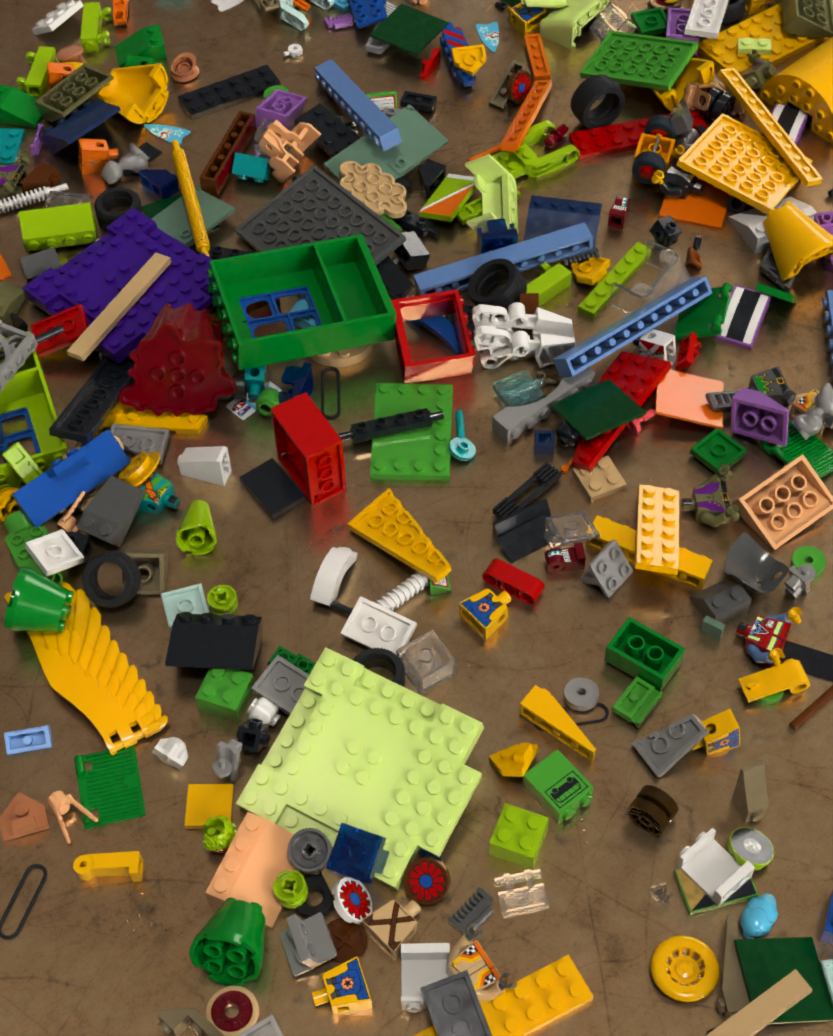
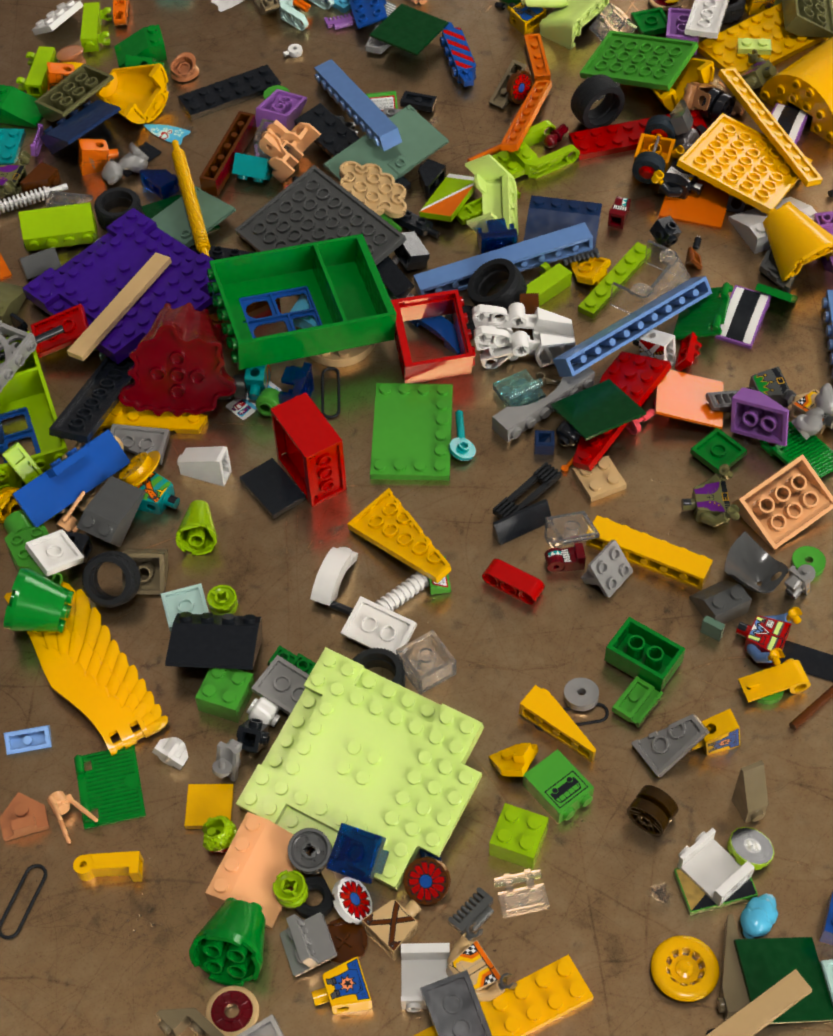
(391, 425): black plate -> none
(430, 65): red slope -> none
(469, 58): yellow plate -> none
(485, 611): yellow torso -> none
(489, 35): medium azure sticker -> none
(524, 539): black sticker -> none
(657, 530): yellow plate -> none

